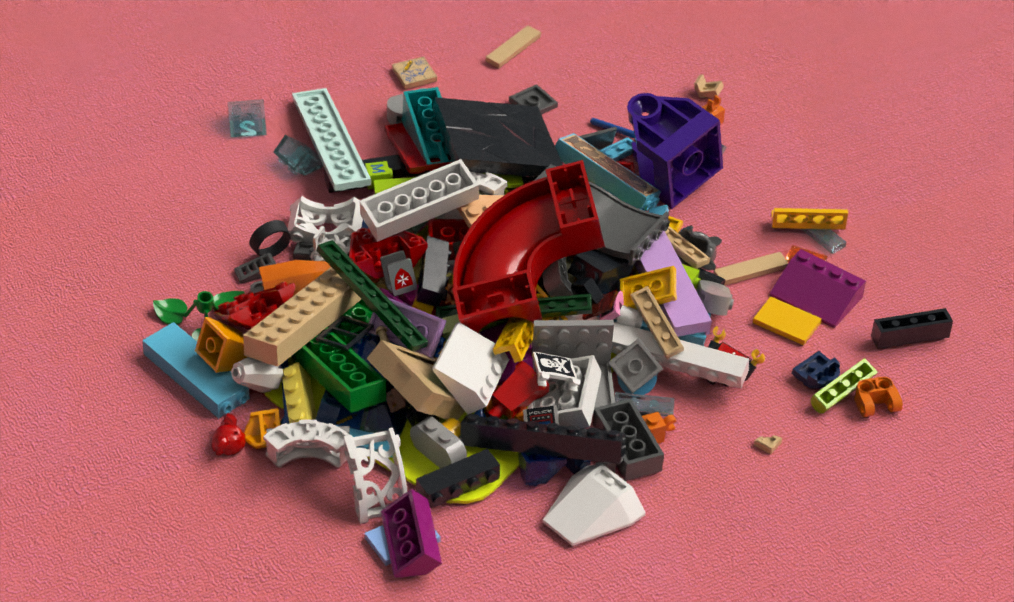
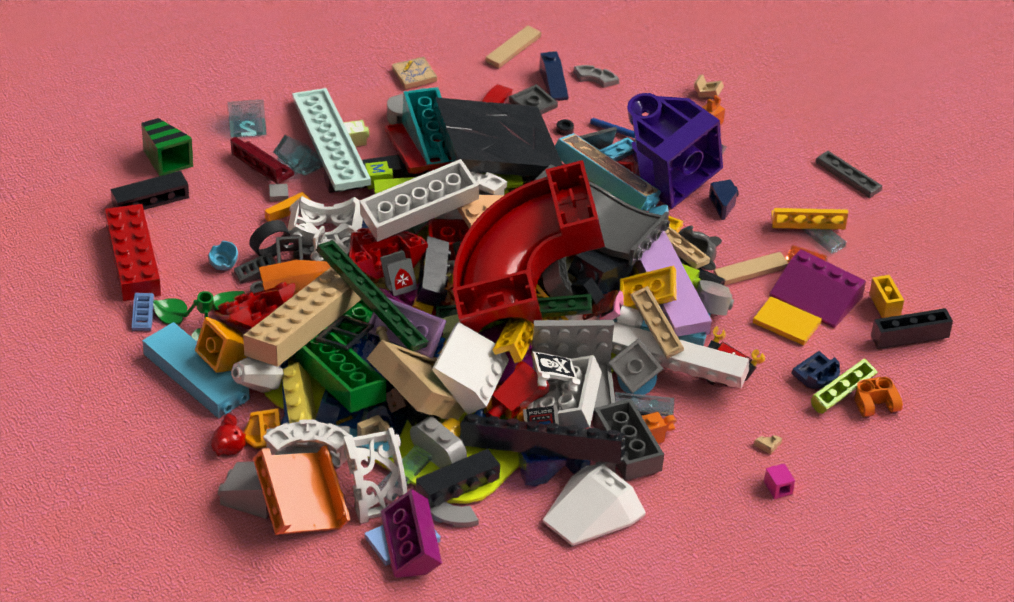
(132, 251): none -> red brick
(143, 311): none -> medium blue slope
(152, 191): none -> black brick
(166, 147): none -> green slope
(223, 256): none -> medium azure hair
(243, 490): none -> light grey slope
(260, 160): none -> dark red fence
(278, 192): none -> light grey tile
(280, 241): none -> dark grey piece
(282, 209): none -> light orange piece
(301, 491): none -> panel
(357, 132): none -> yellowish green brick
(372, 425): none -> tan bracket
(413, 465): none -> clear light blue tile
(454, 515): none -> light grey tile
(497, 94): none -> red slope
(553, 75): none -> dark blue slope
(565, 127): none -> black tile
(602, 77): none -> light grey tile
(723, 196): none -> dark blue slope
(779, 481): none -> dark pink brick
(849, 174): none -> dark grey tile
(886, 296): none -> yellow brick

